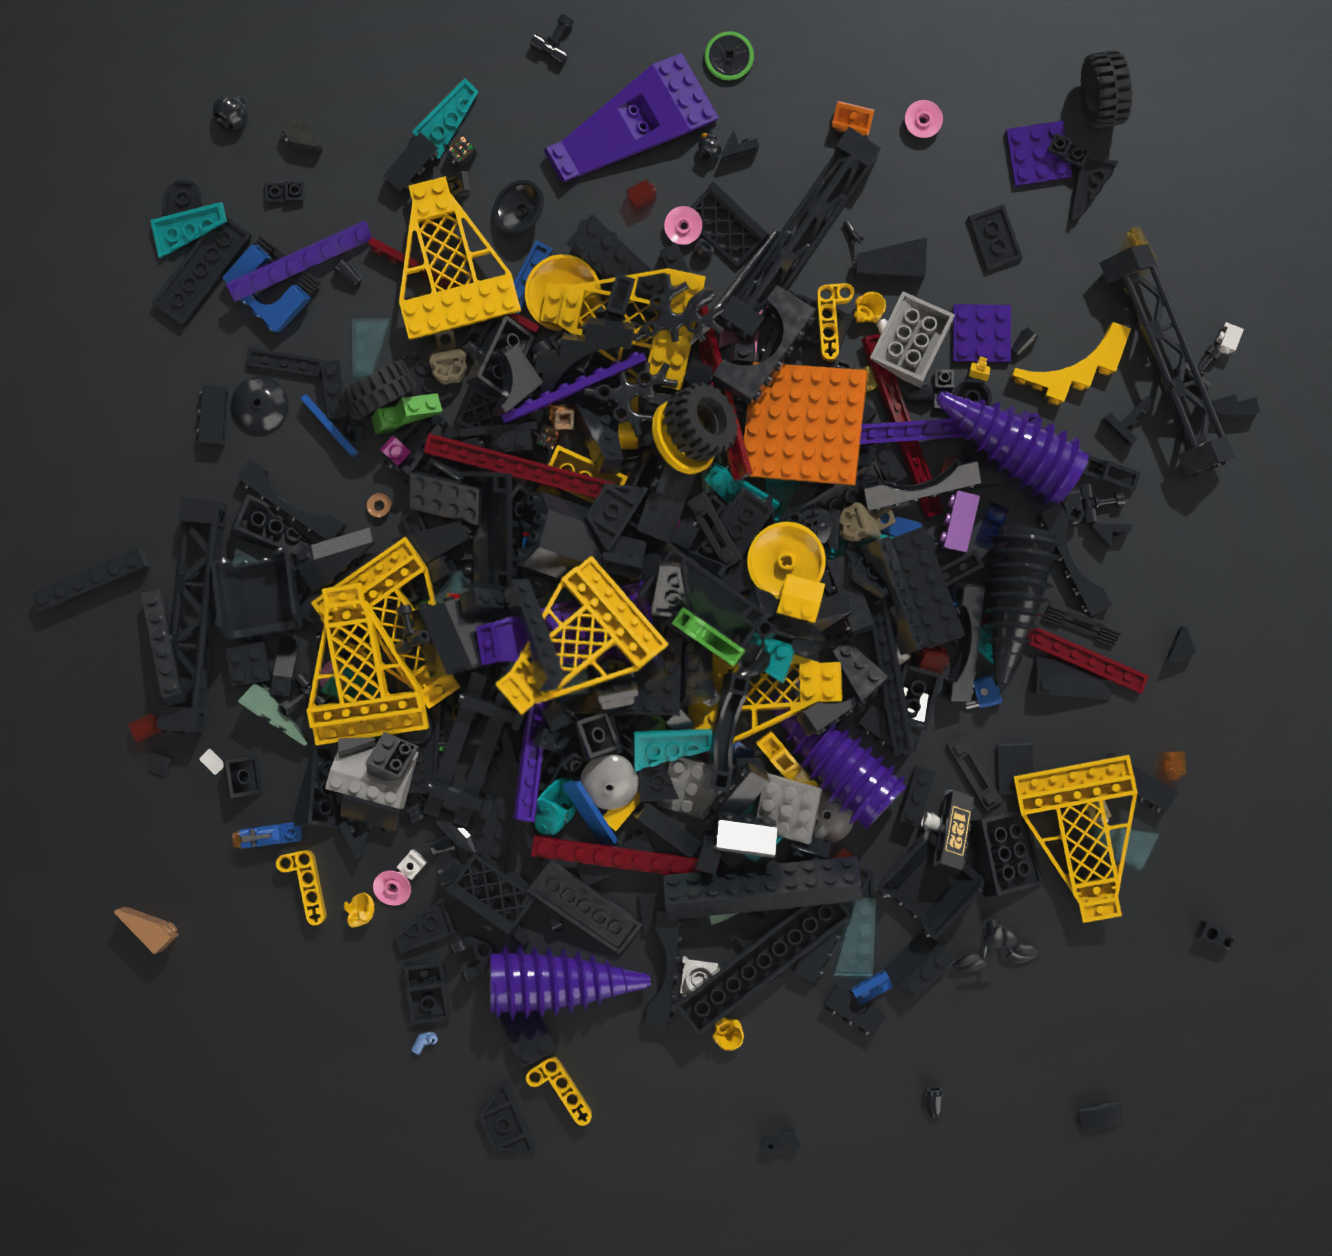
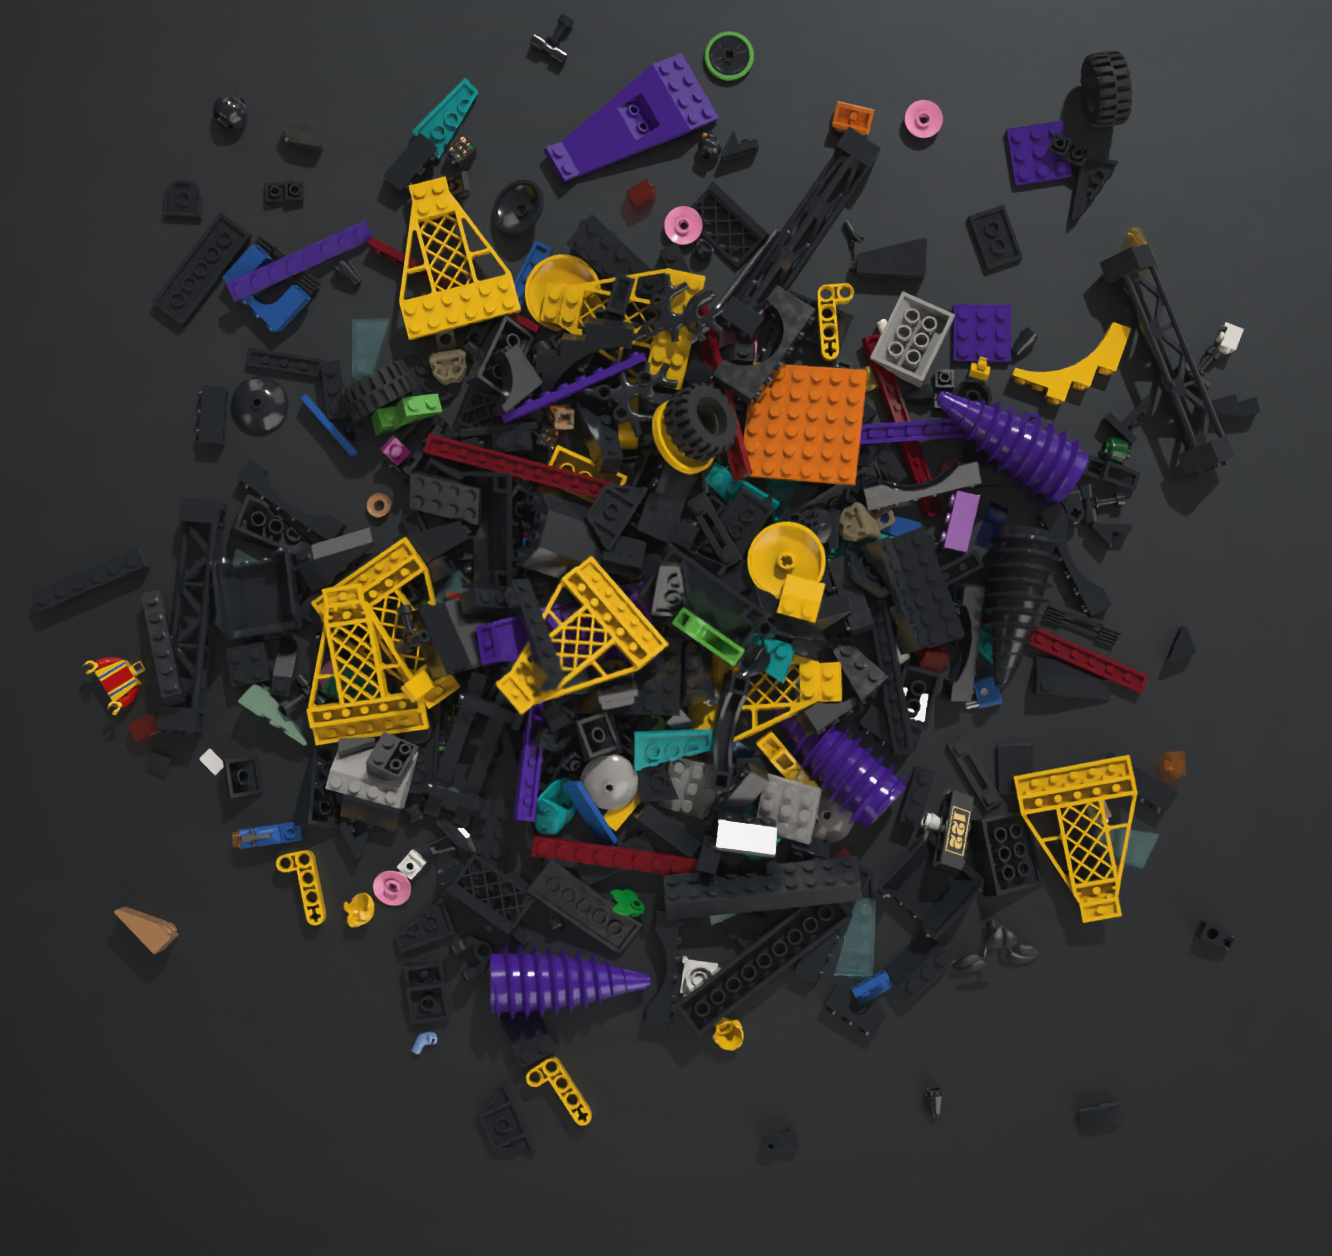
(118, 679): none -> torso
(181, 228): teal wing -> none
(418, 686): none -> yellow tile
(627, 903): none -> green plate
(869, 307): yellow hair -> none
(1115, 450): none -> dark green head

